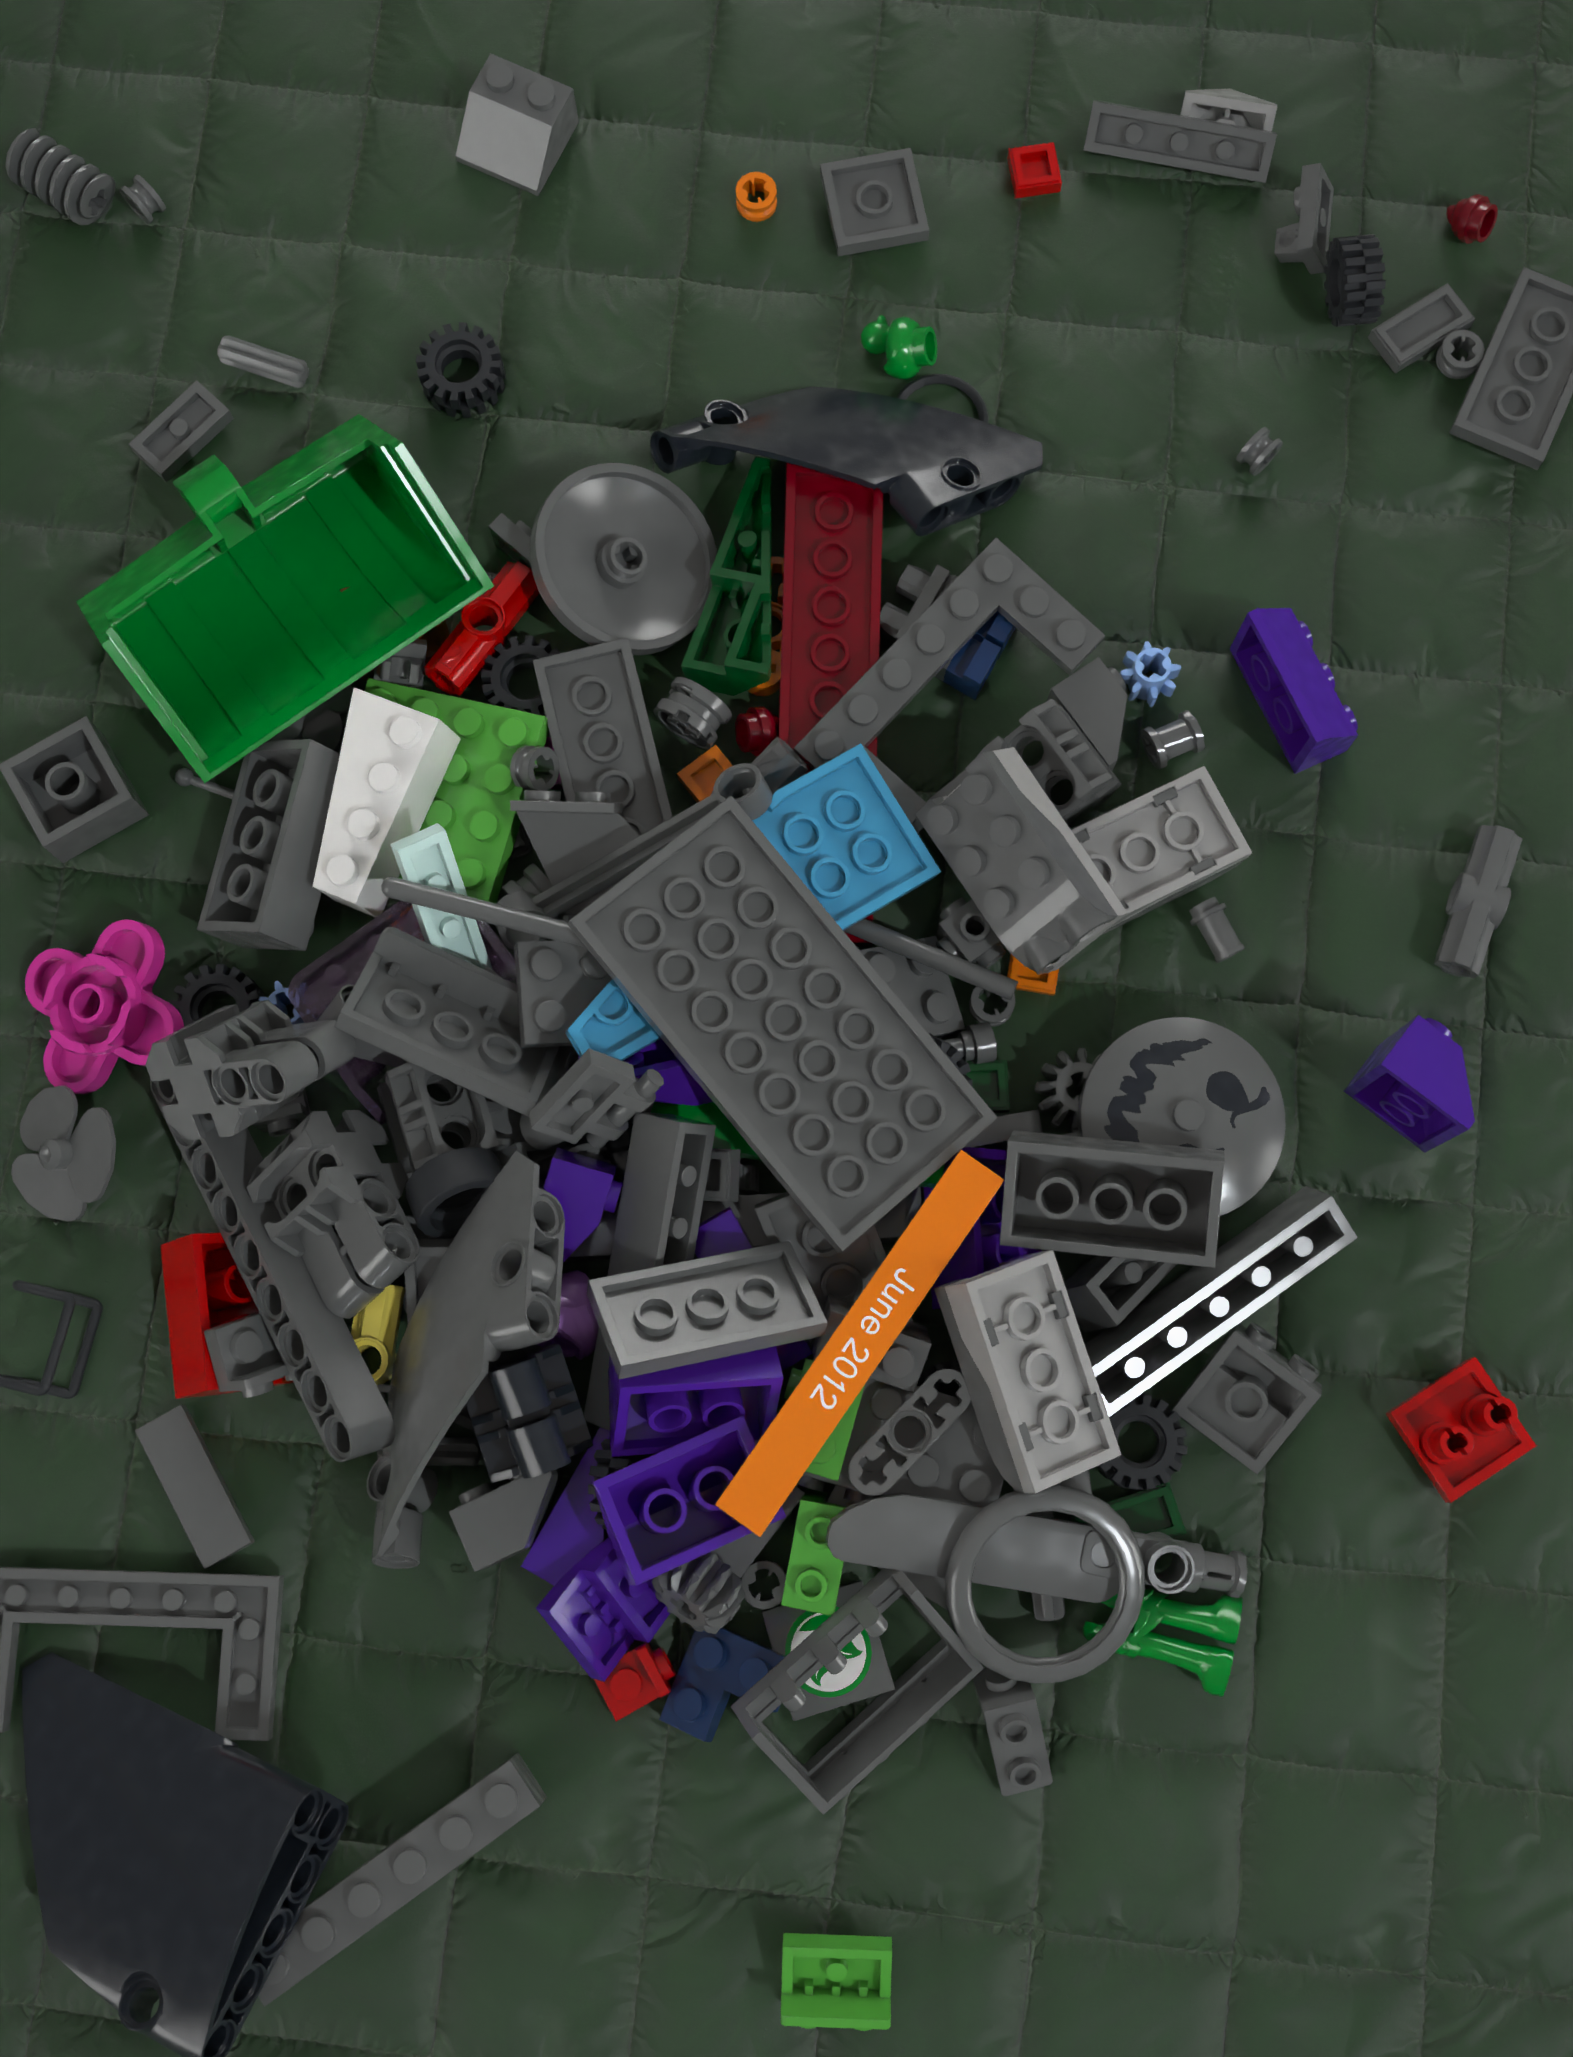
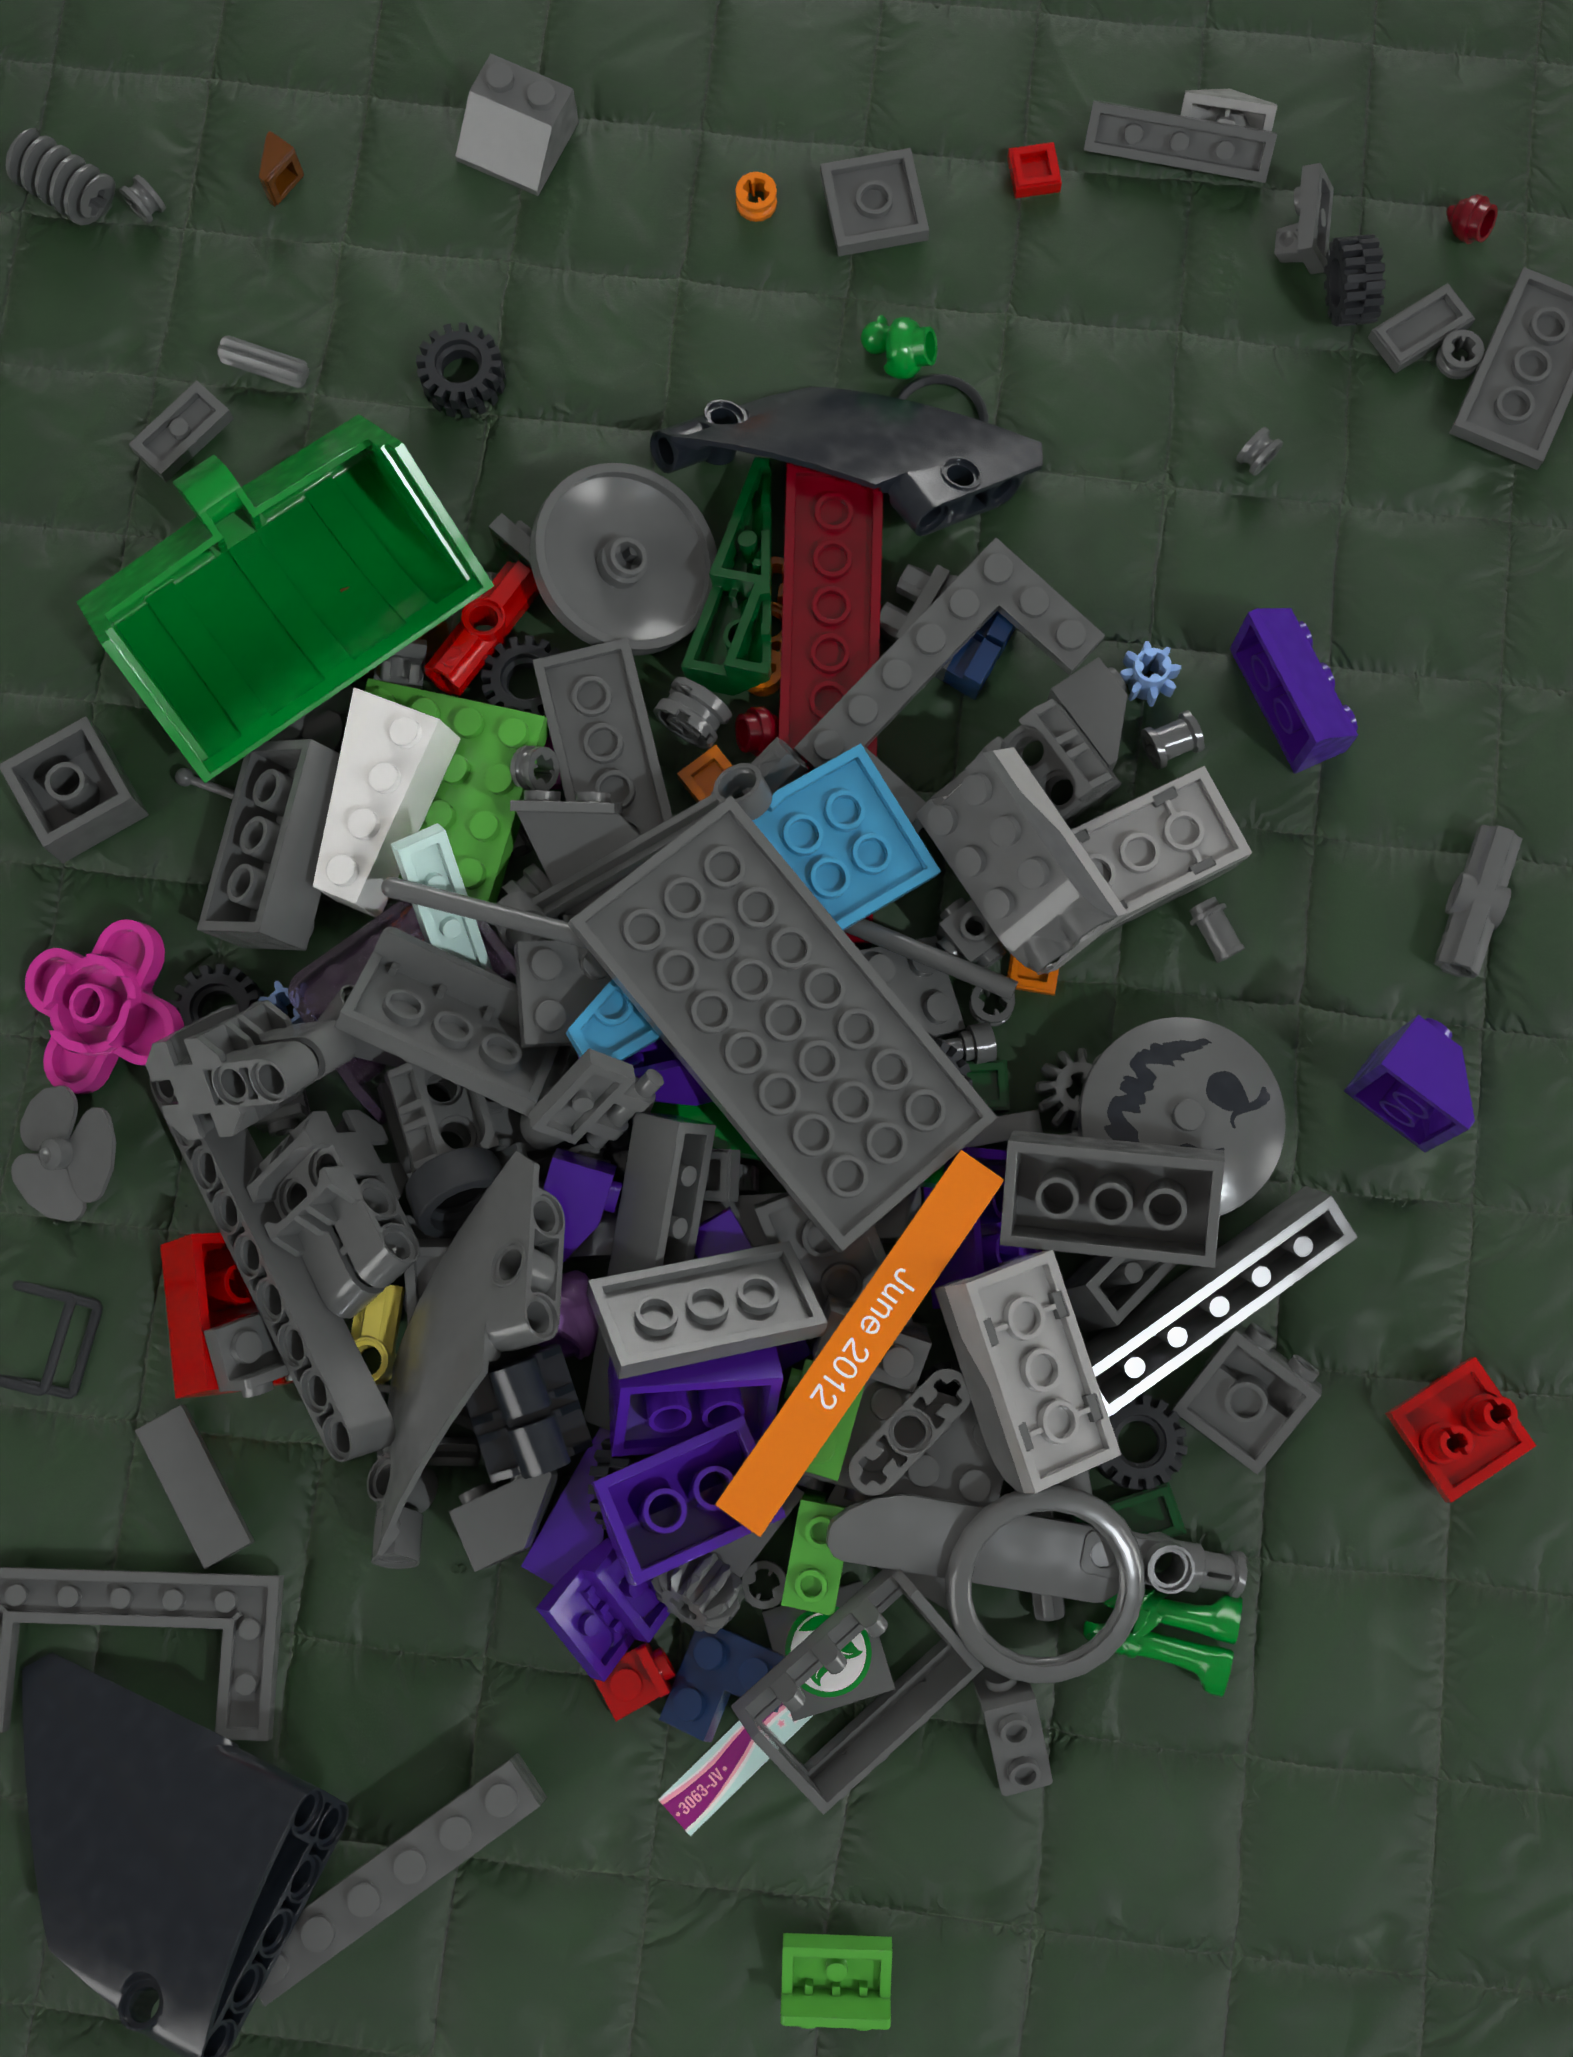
(279, 168): none -> reddish brown slope
(723, 1771): none -> sticker

